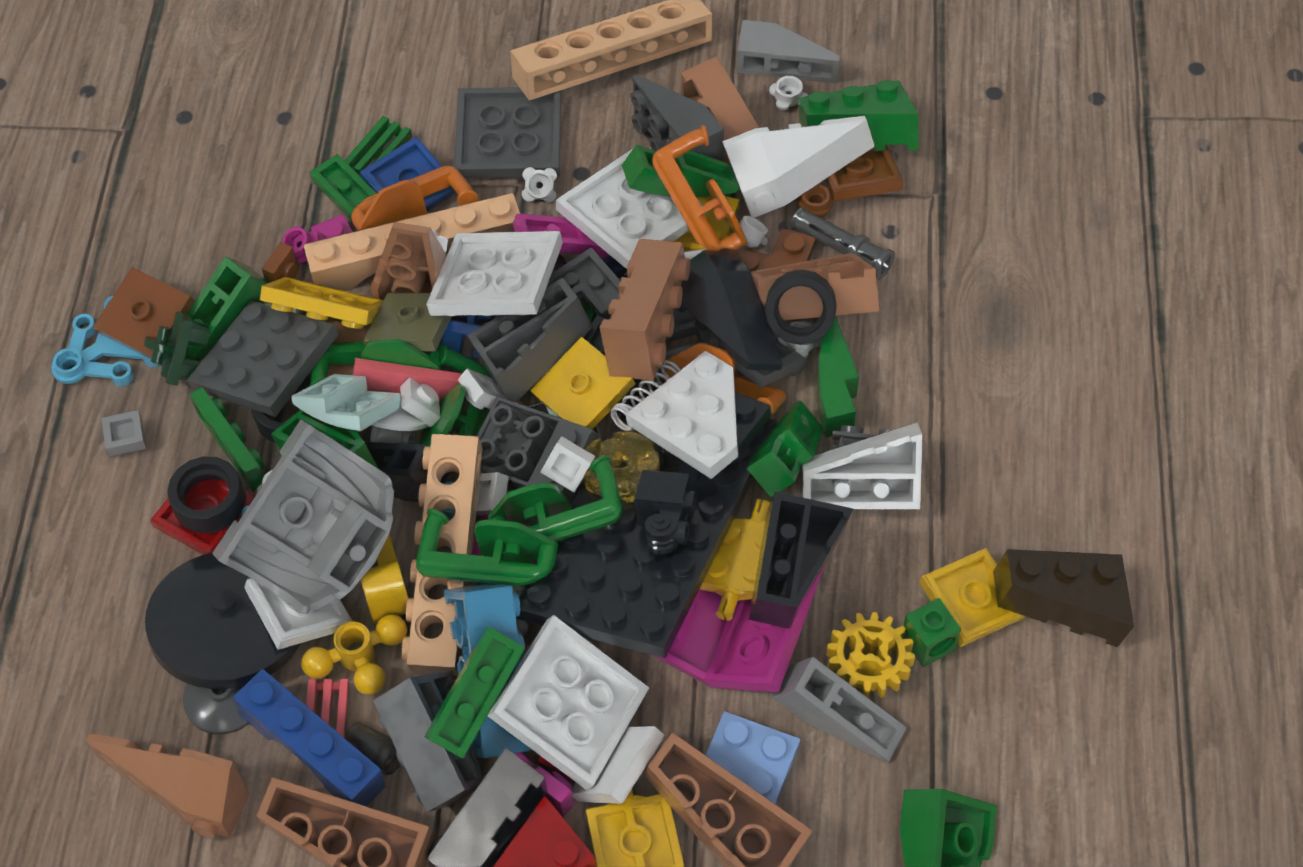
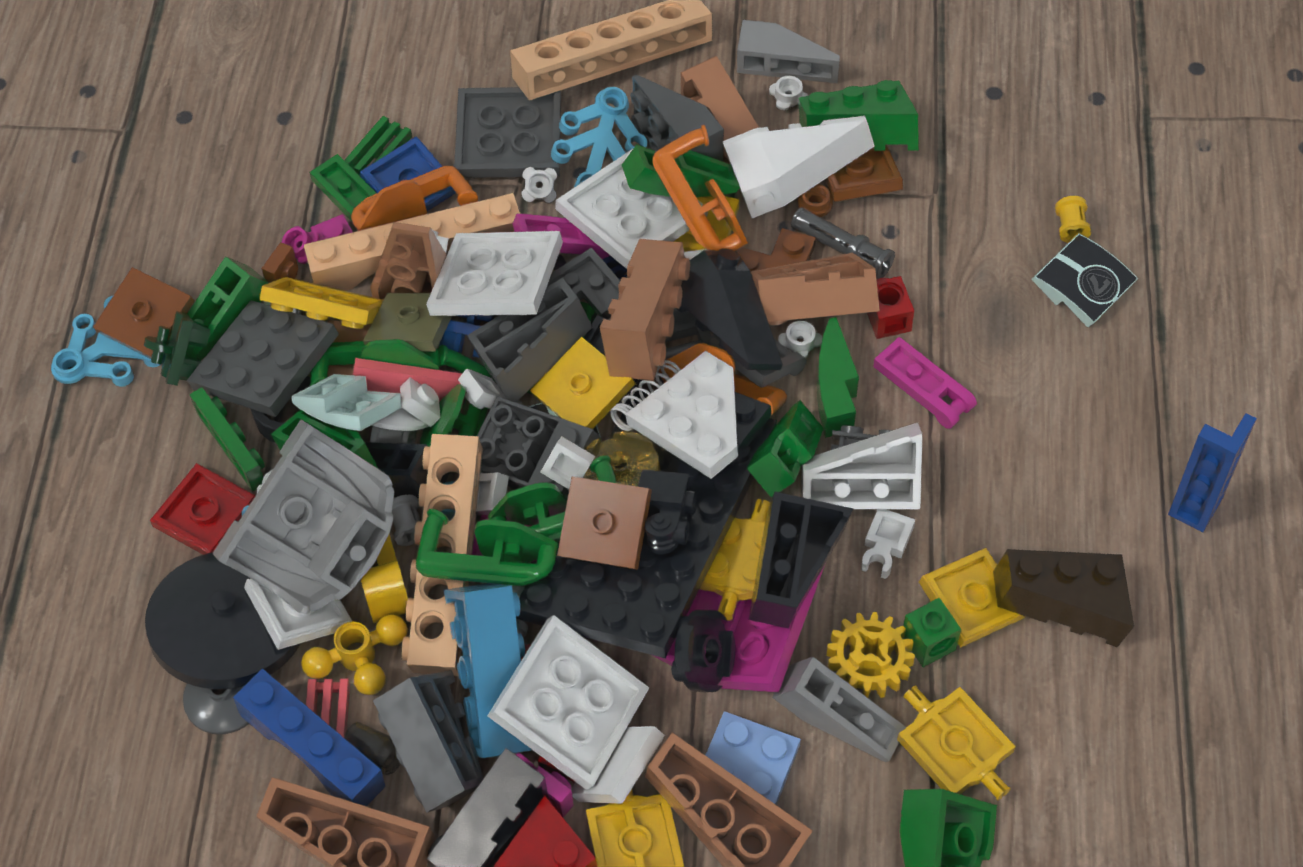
(123, 433): light grey plate -> none
(193, 785): nougat wedge -> none
(200, 470): black tyre -> none
(405, 518): none -> light grey bush
(474, 692): green plate -> none
(601, 136): none -> medium azure plant
(604, 522): none -> plate
(691, 665): none -> black plate
(753, 231): white plate -> none
(794, 334): black tyre -> none
(887, 537): none -> white plate
(897, 316): none -> red brick
(924, 382): none -> dark pink plate
(956, 742): none -> yellow plate
(1072, 217): none -> yellow bush
(1084, 279): none -> black slope
(1209, 473): none -> blue fence

